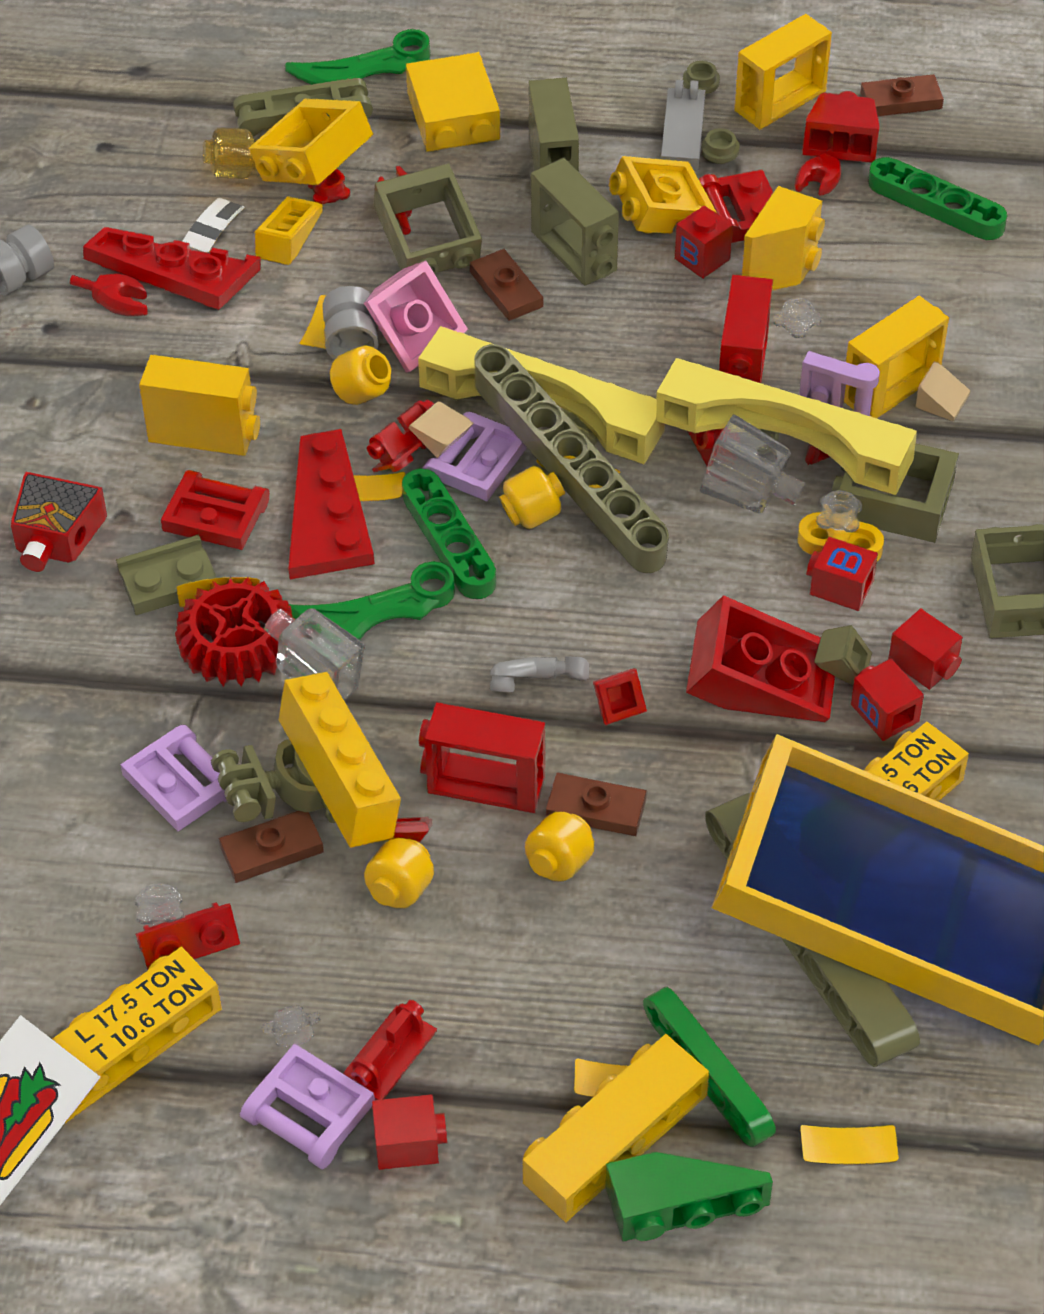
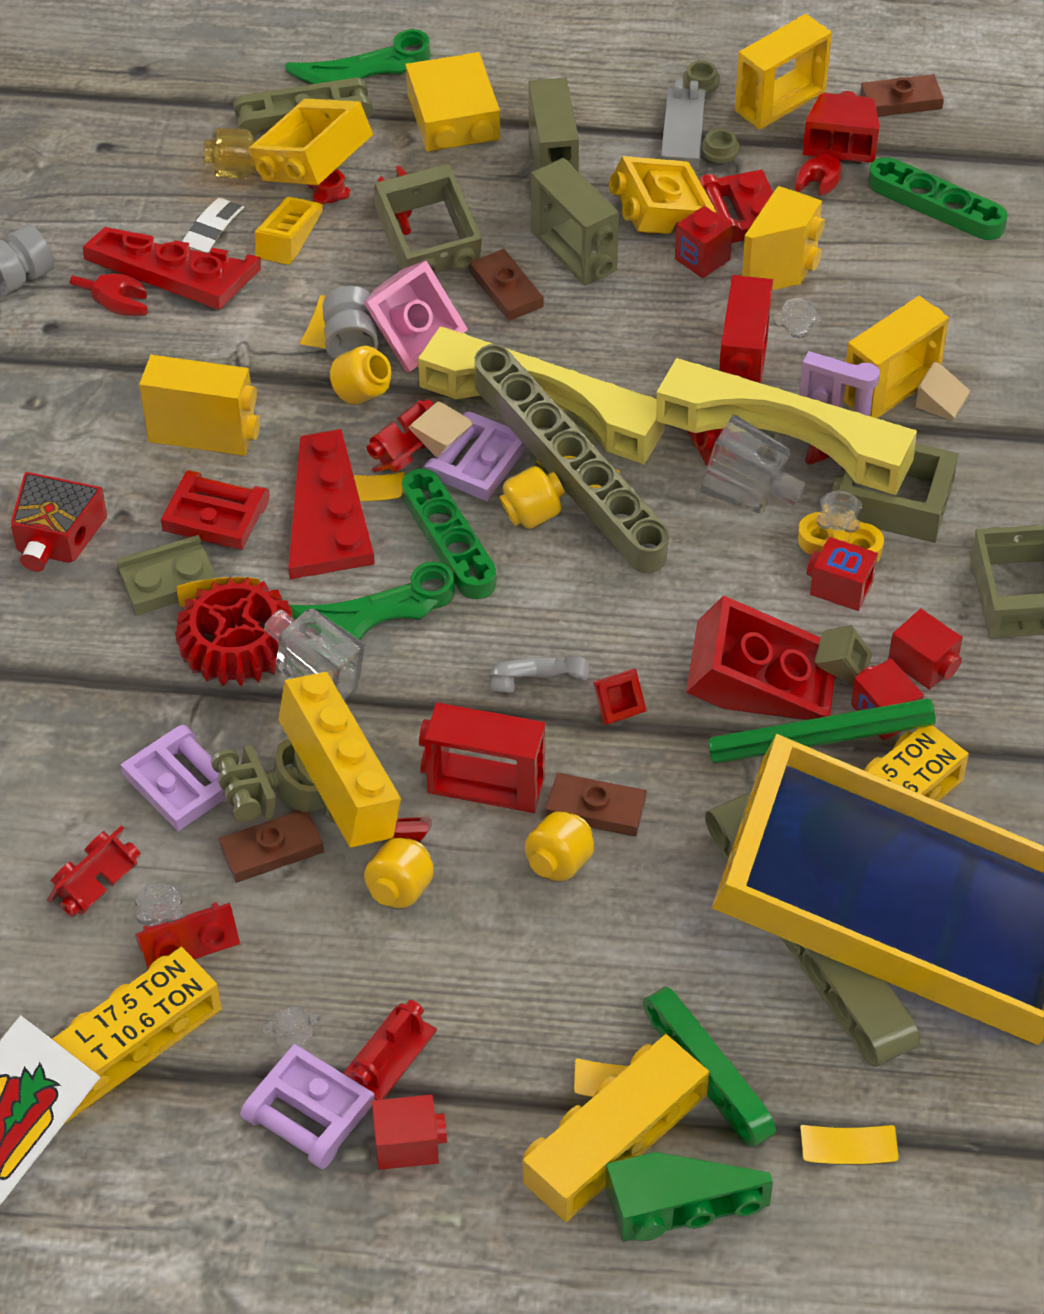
(79, 884): none -> red hinge
(825, 730): none -> green axle

